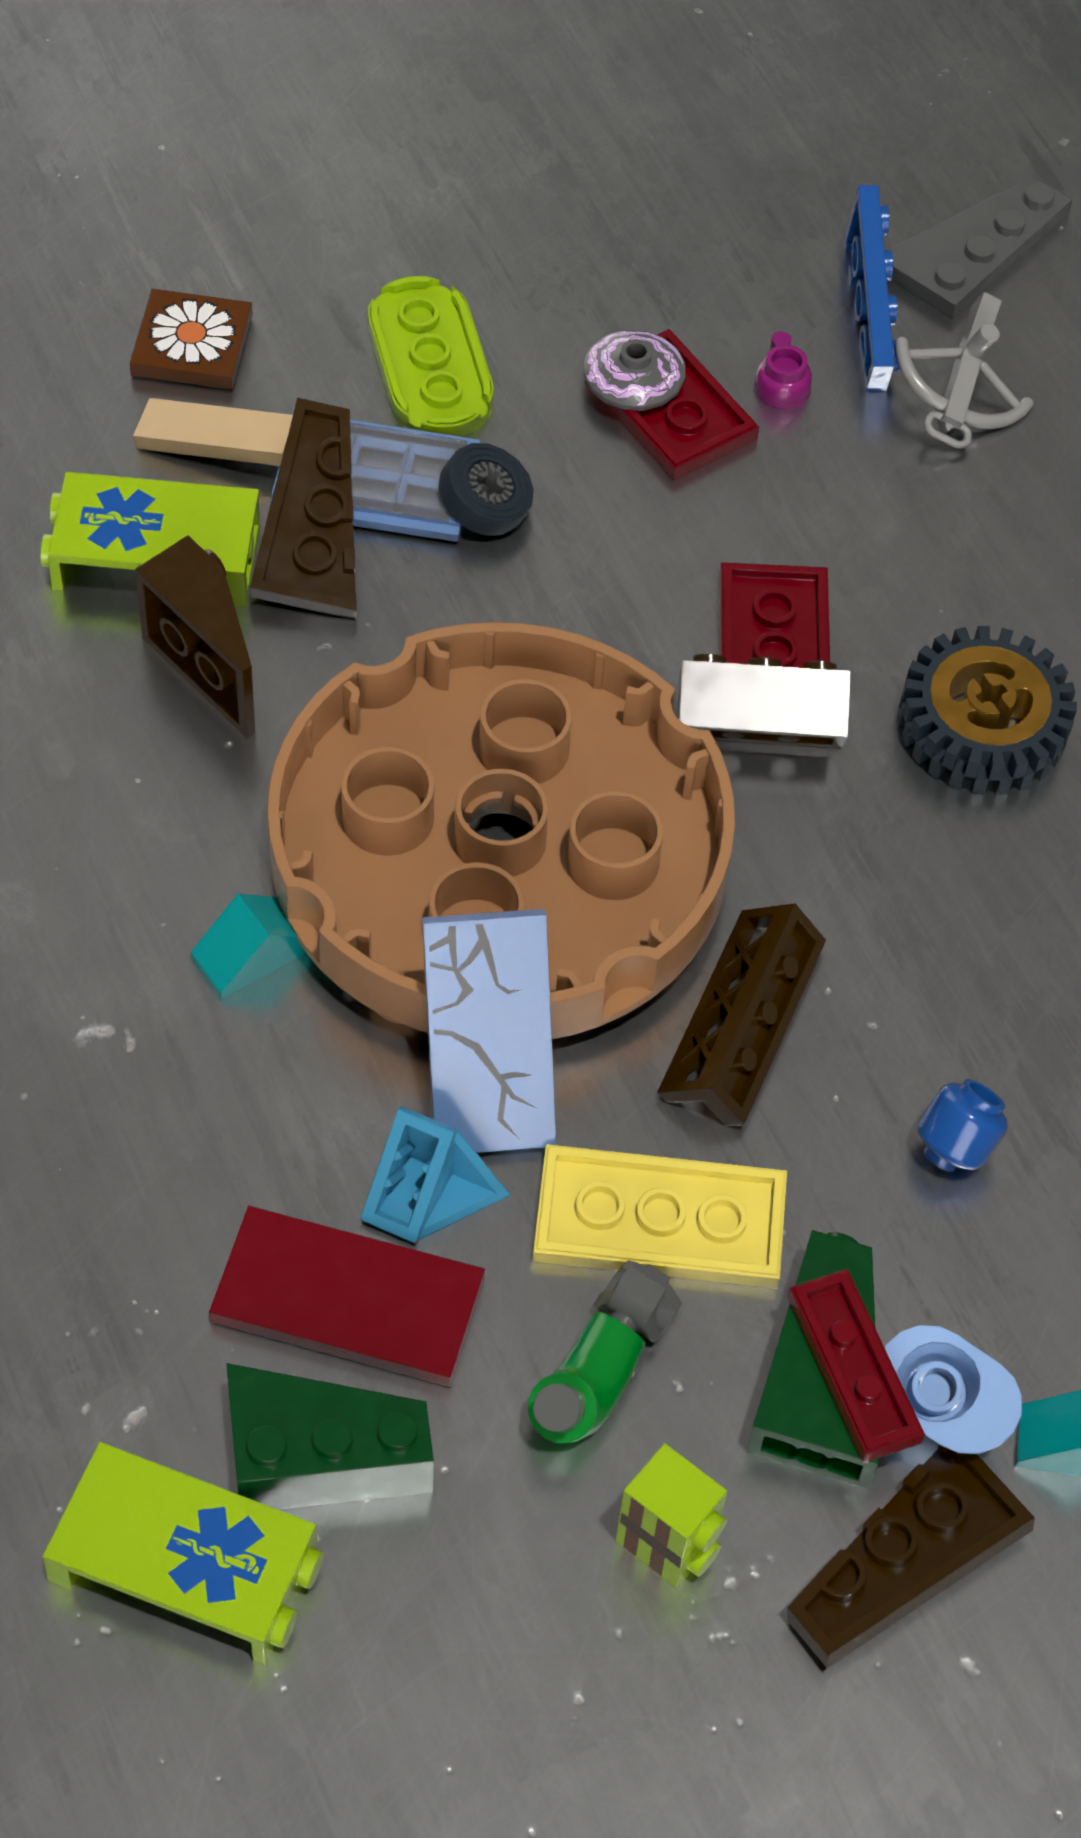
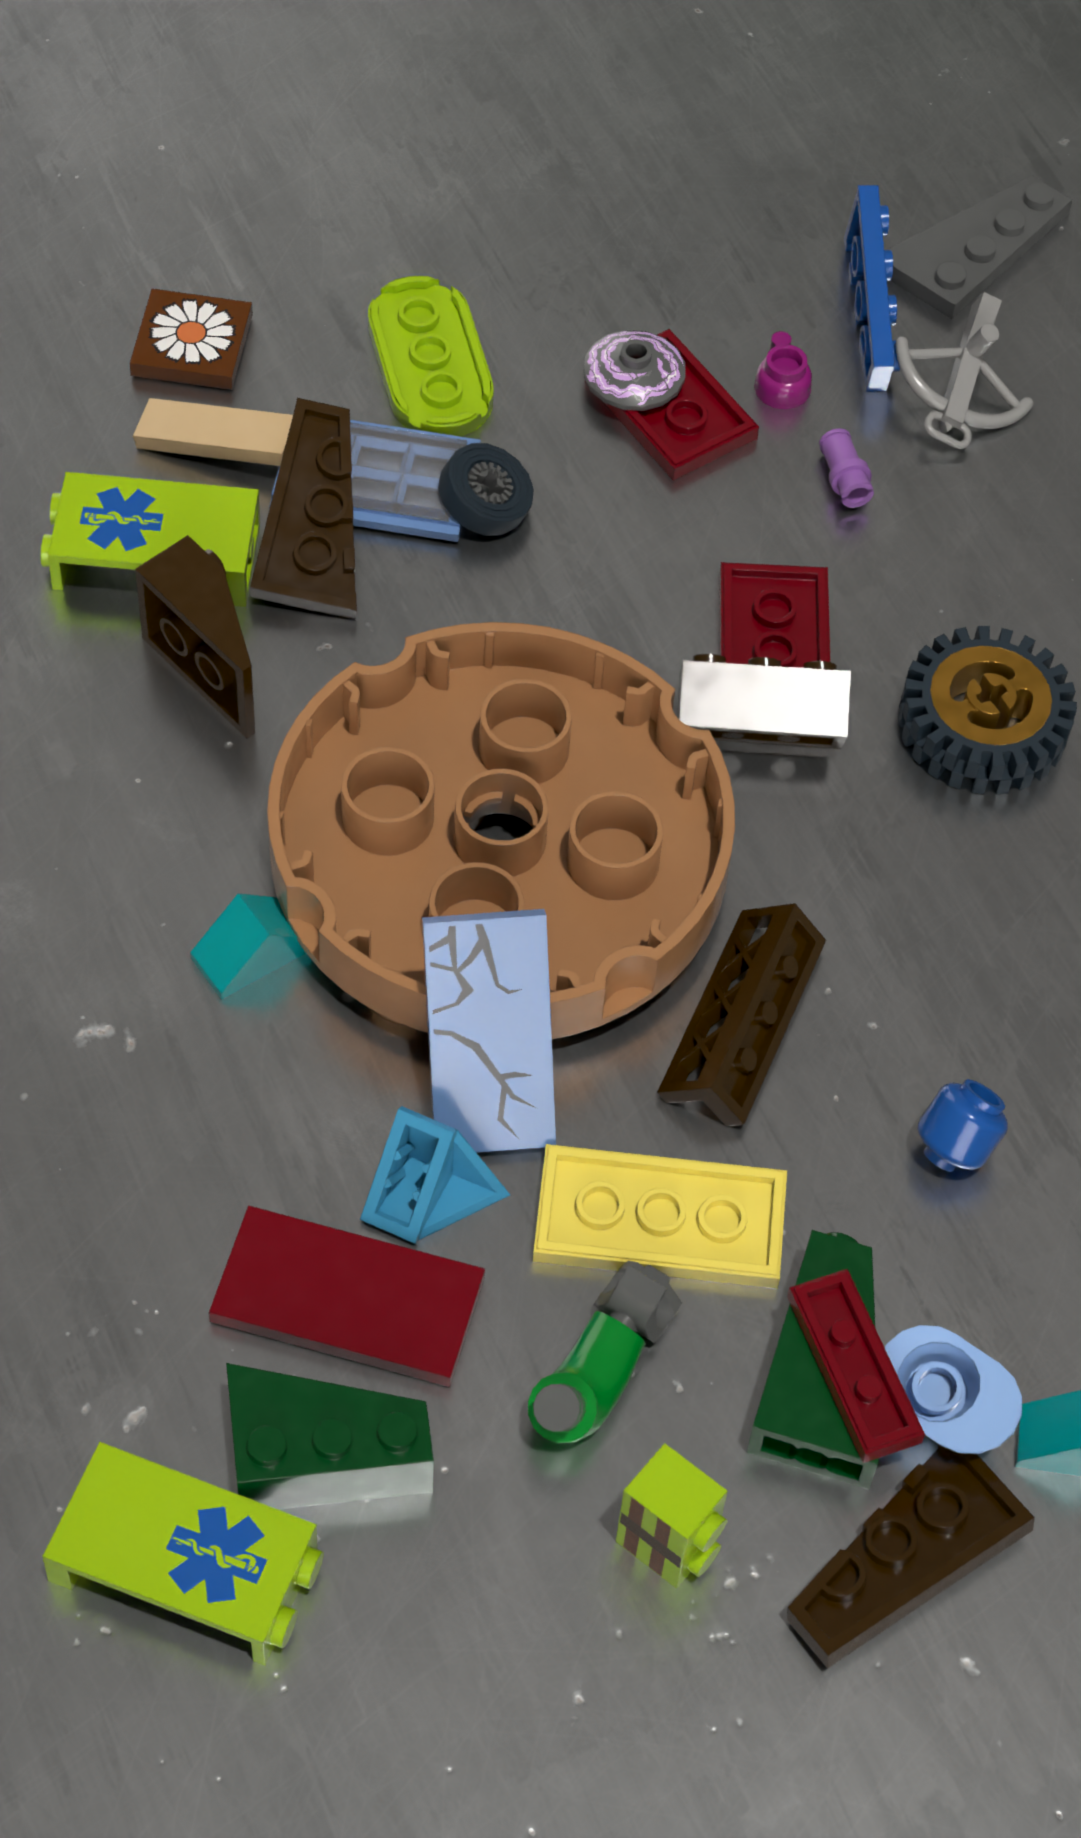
(848, 473): none -> medium lavender pin

